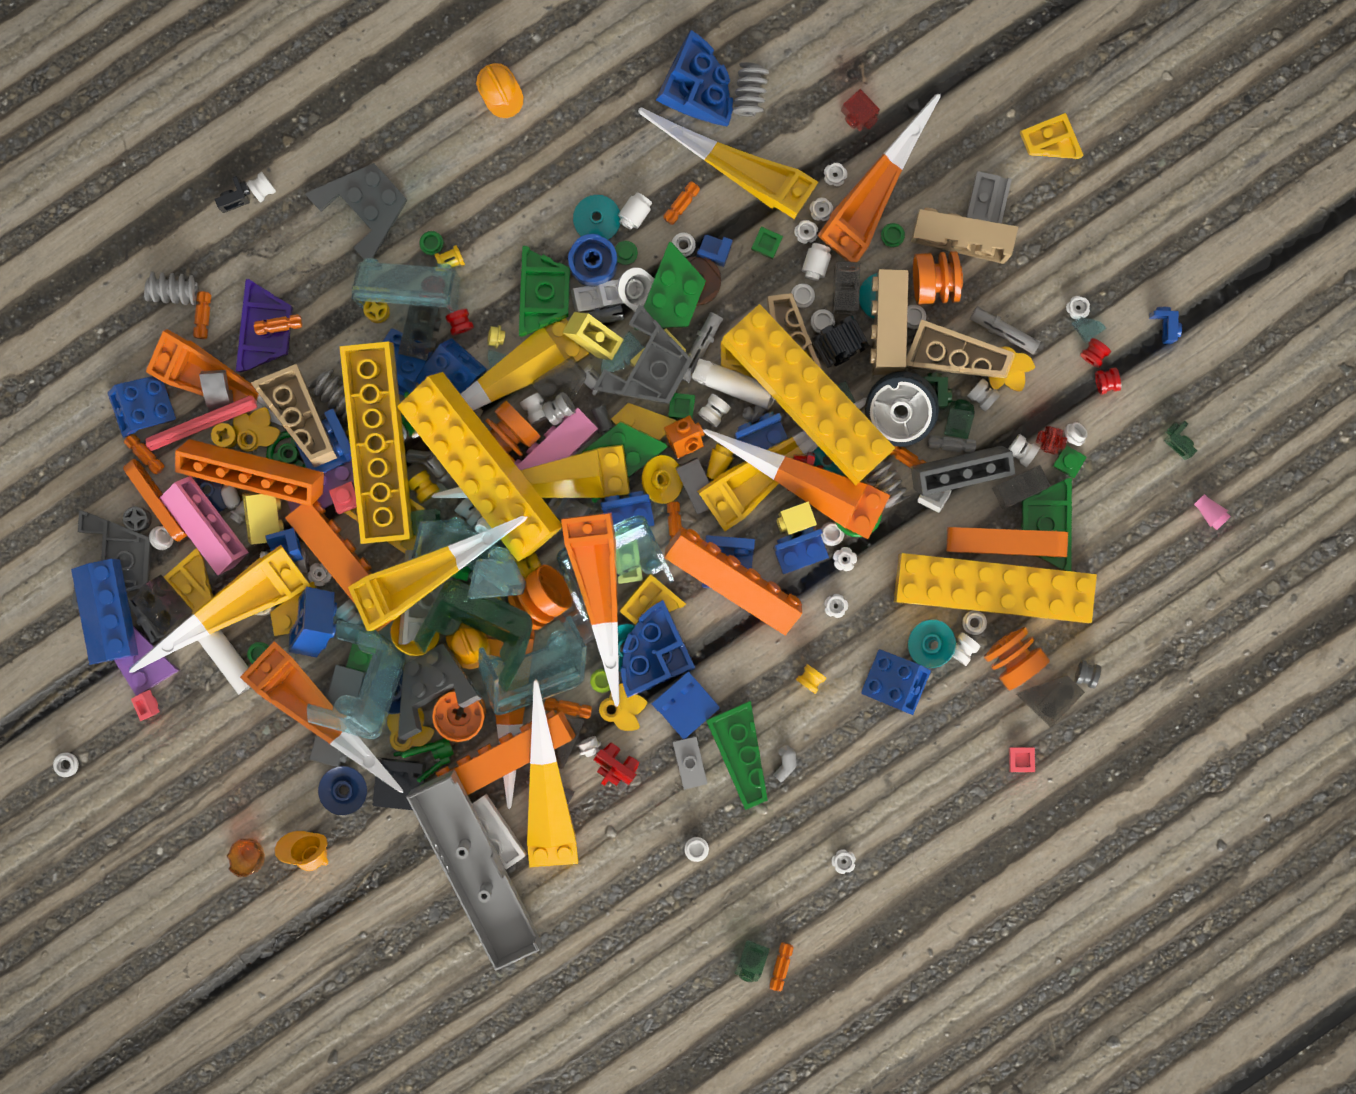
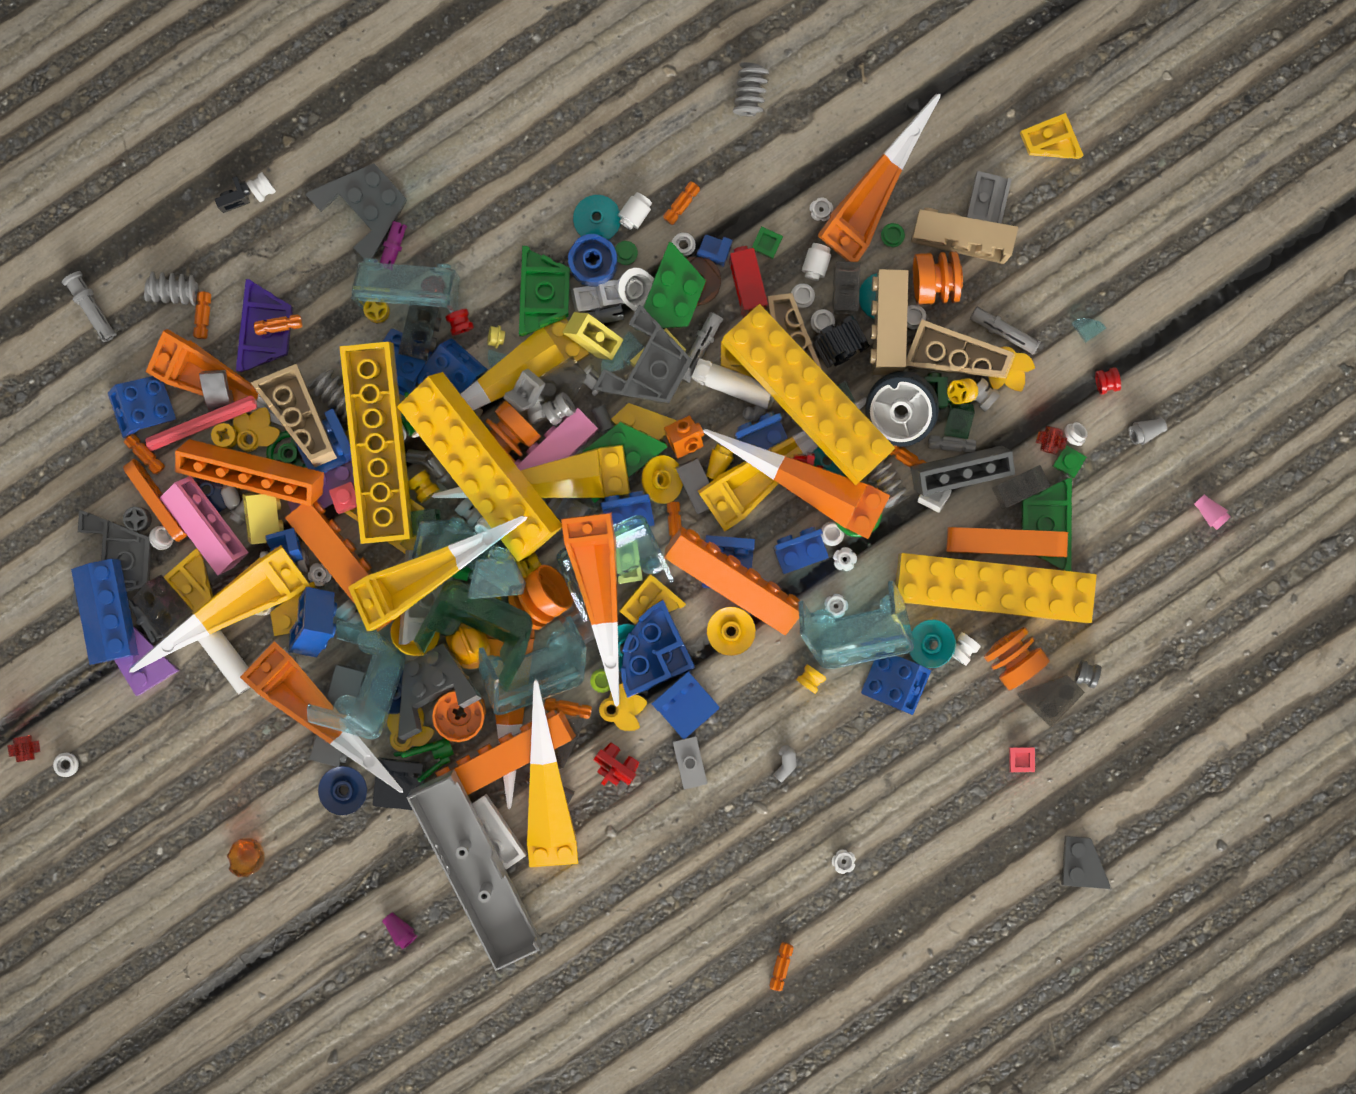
(23, 748): none -> clear red gear
(84, 297): none -> light grey pin
(145, 705): coral plate -> none
(256, 650): green plate -> none
(302, 849): light orange piece -> none
(358, 659): green plate -> none
(393, 243): none -> magenta pin
(399, 930): none -> magenta cone
(431, 243): green plate -> none
(449, 254): yellow bush -> none
(500, 90): light orange piece -> none
(525, 391): none -> light grey bracket
(589, 746): white plate -> none
(681, 406): green plate -> none
(696, 849): white plate -> none
(698, 83): blue brick -> none
(711, 414): white wheel -> none
(739, 748): green wing -> none
(740, 640): none -> yellow dish
(747, 279): none -> red window
(752, 962): clear green bracket -> none
(766, 180): yellow plate -> none
(796, 519): light yellow brick -> none
(806, 225): white plate -> none
(835, 168): white plate -> none
(858, 636): none -> clear light blue windscreen
(860, 111): clear red brick -> none
(958, 387): none -> yellow wheel
(982, 622): white plate -> none
(1028, 452): white wheel -> none
(1082, 864): none -> dark grey wing
(1084, 307): white plate -> none
(1095, 352): red wheel -> none
(1144, 431): none -> light grey cone
(1171, 327): blue bracket -> none
(1180, 444): clear green bracket -> none

